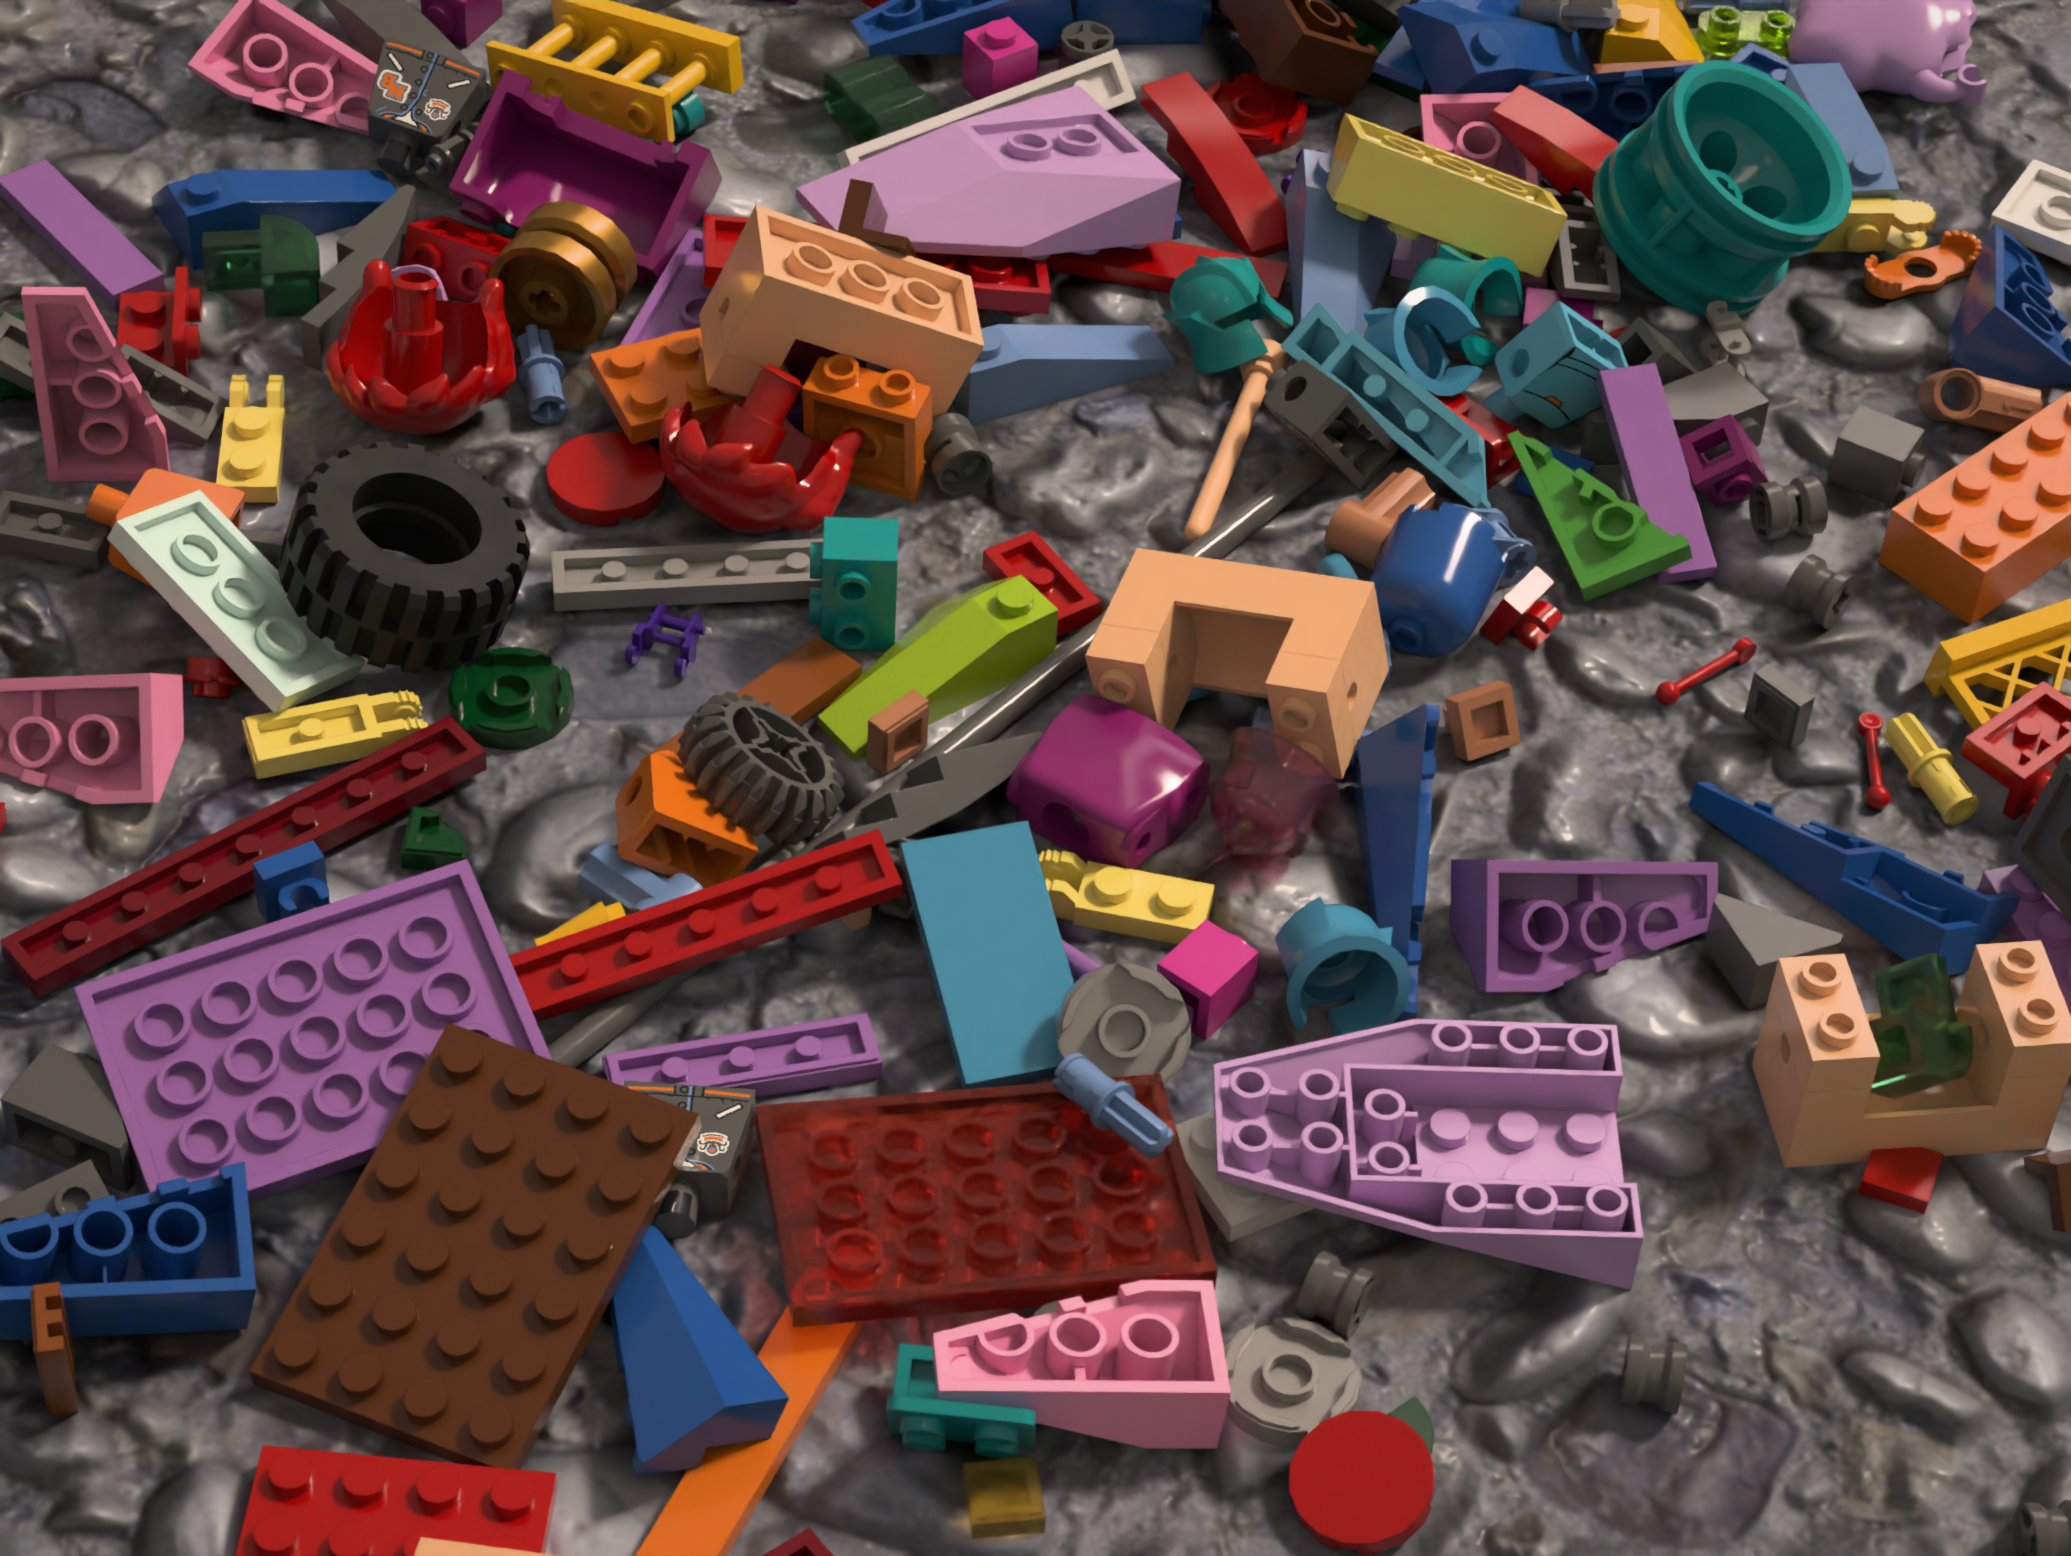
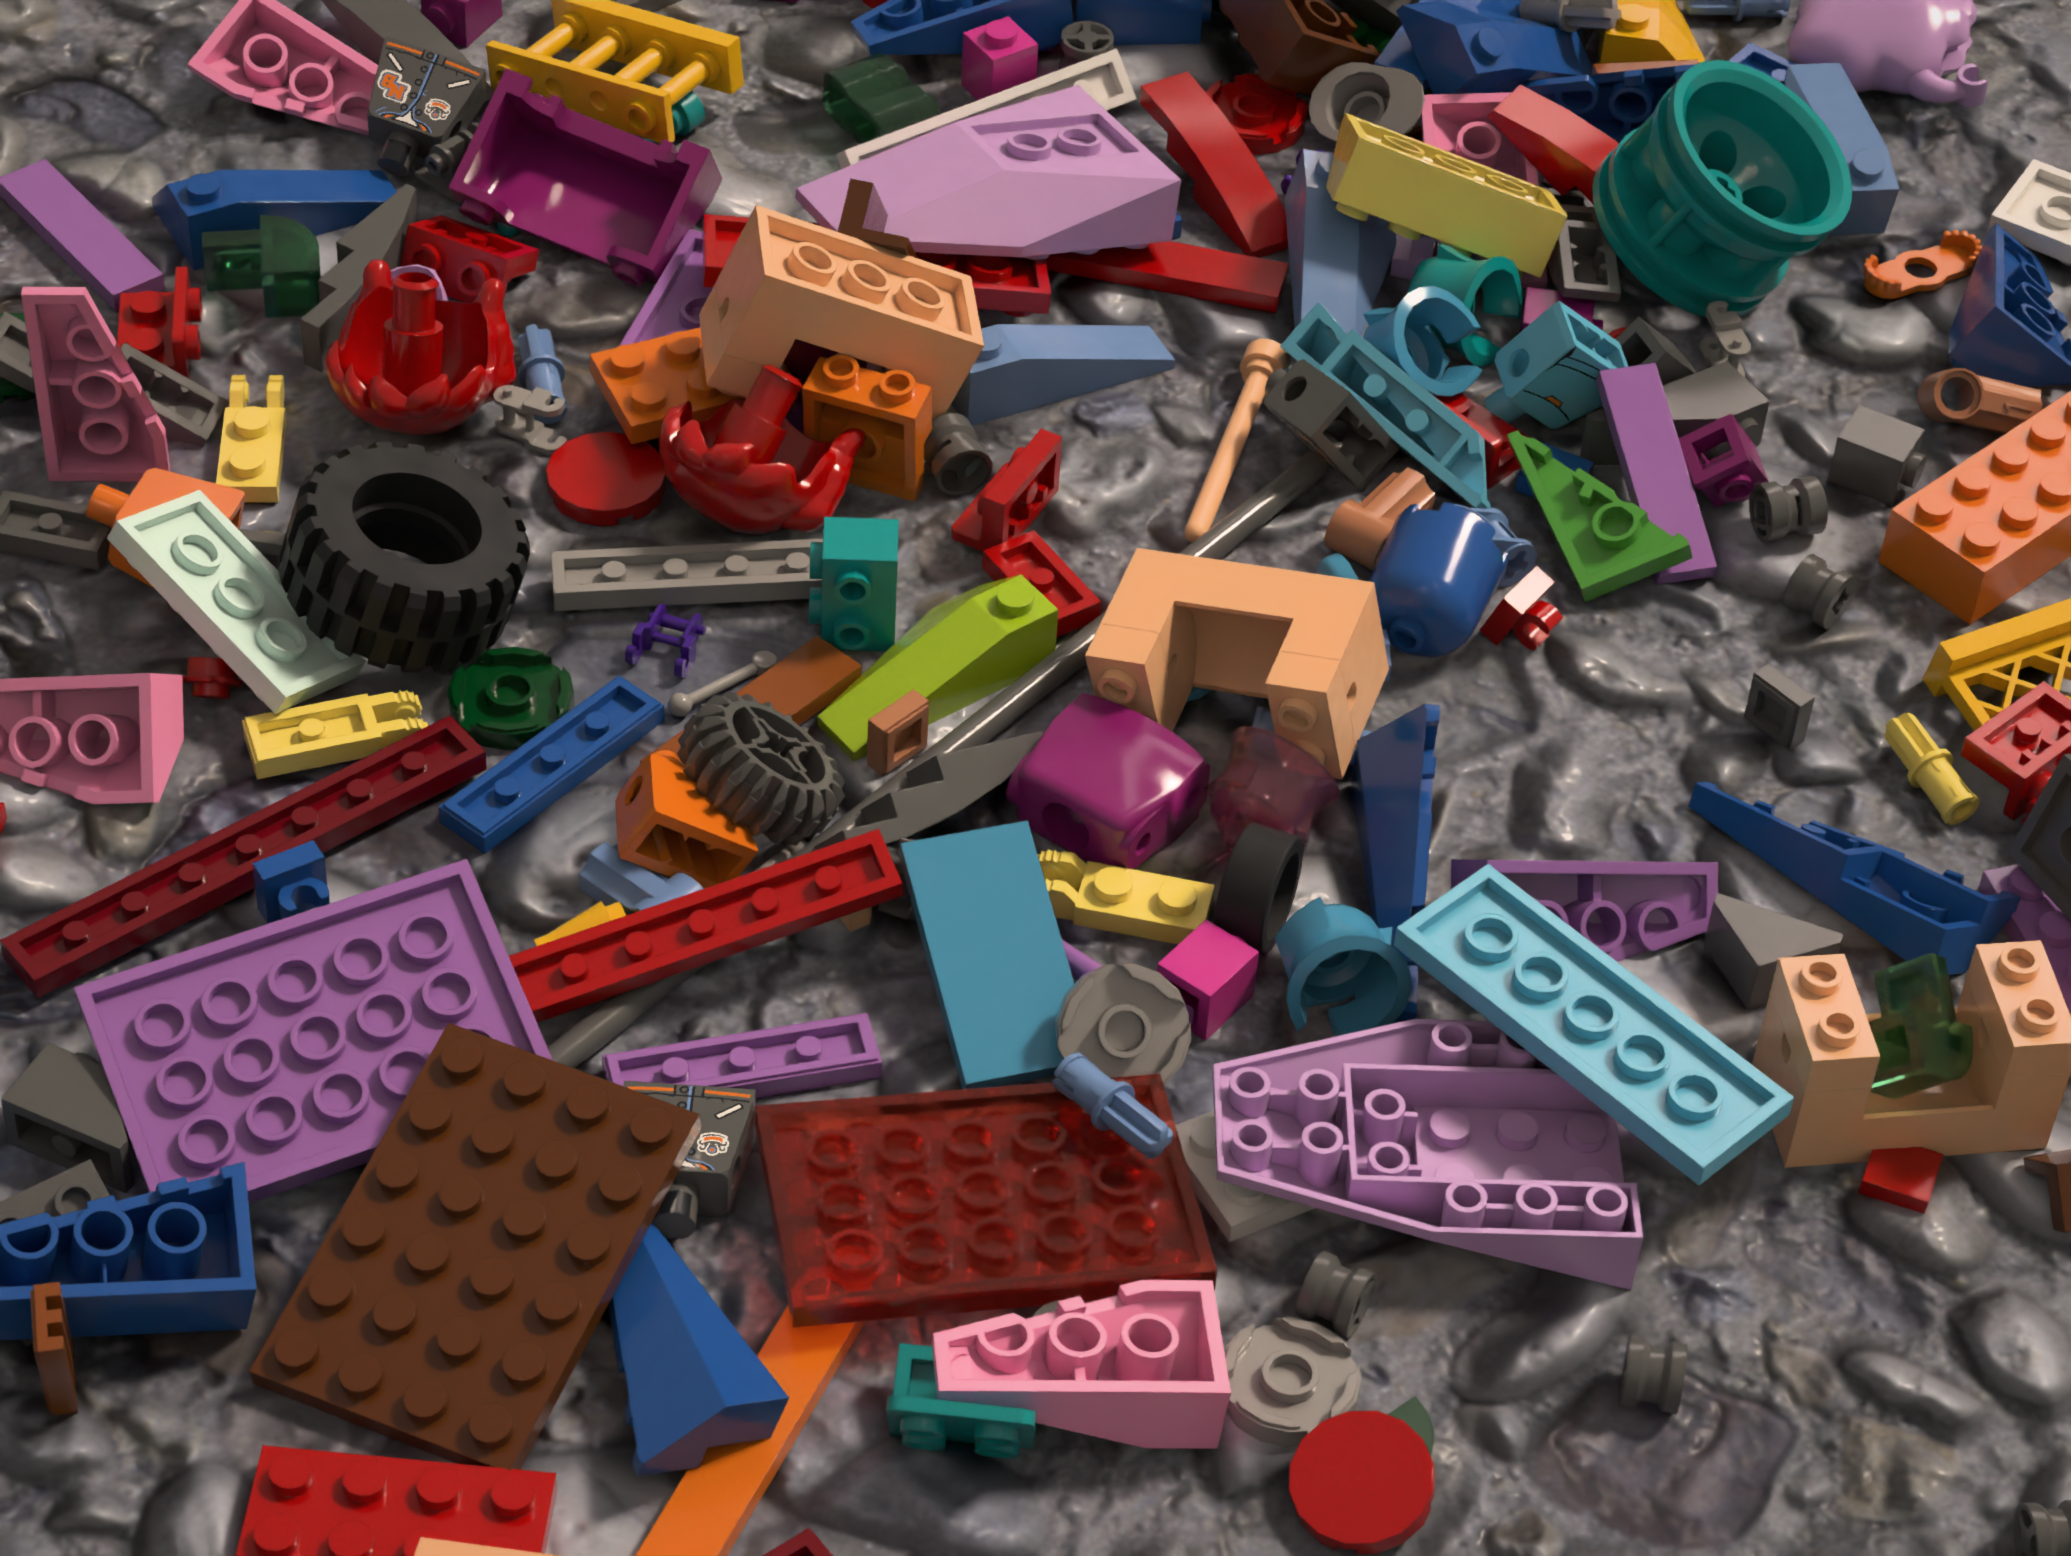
(430, 842): dark green tile -> none
(525, 428): none -> light grey piece
(551, 764): none -> blue tile
(565, 273): pearl gold wheel -> none
(681, 704): none -> light grey hinge
(1004, 1497): clear yellow tile -> none
(1013, 495): none -> red bracket
(1216, 308): teal helmet -> none
(1259, 885): none -> black tyre
(1367, 92): none -> light grey piece
(1482, 720): nougat tile -> none
(1594, 1023): none -> medium azure plate
(1728, 30): clear neon green plate -> none
(1742, 651): red hinge -> none
(1870, 727): red hinge -> none
(1881, 225): light yellow hinge -> none

